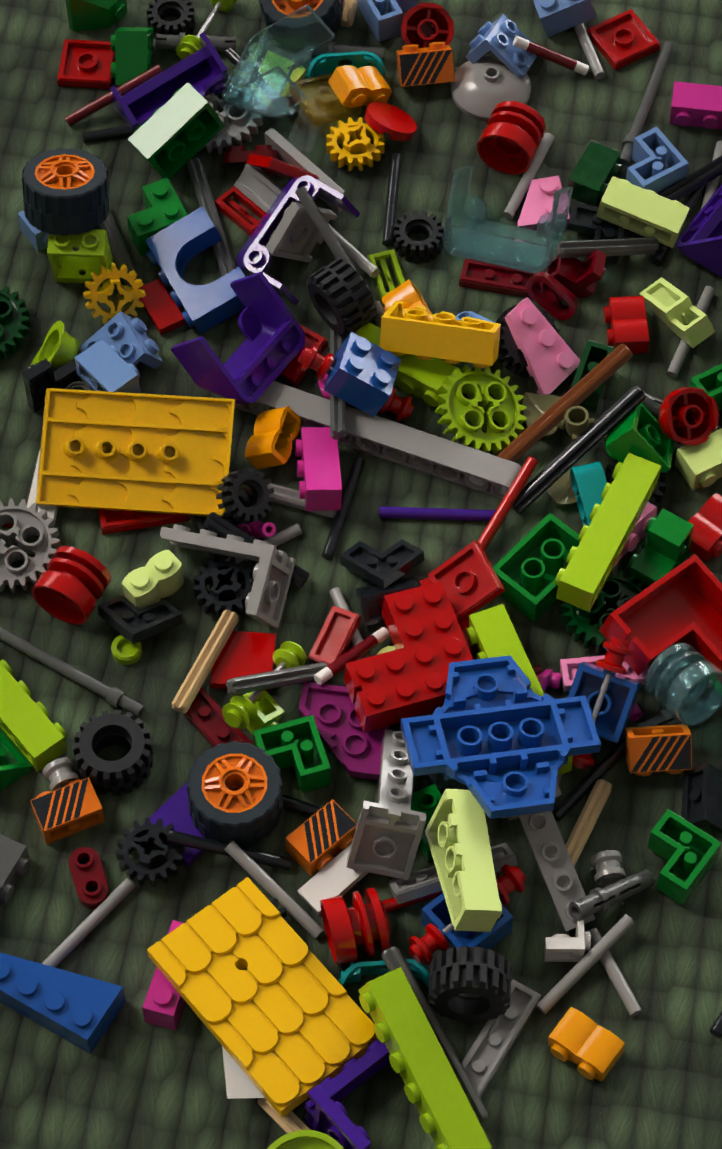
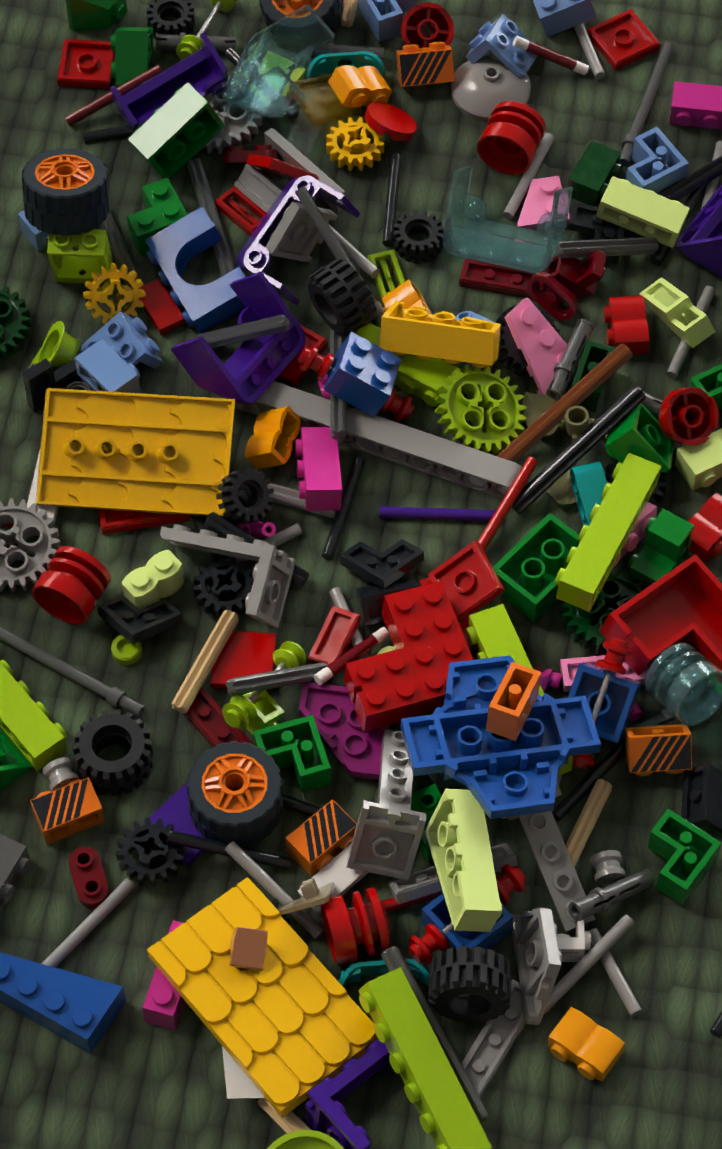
(246, 331): none -> dark grey axle
(248, 948): none -> nougat slope
(311, 896): none -> dark tan piece
(513, 701): none -> orange brick
(536, 959): none -> light grey wing
(566, 368): none -> dark grey pin

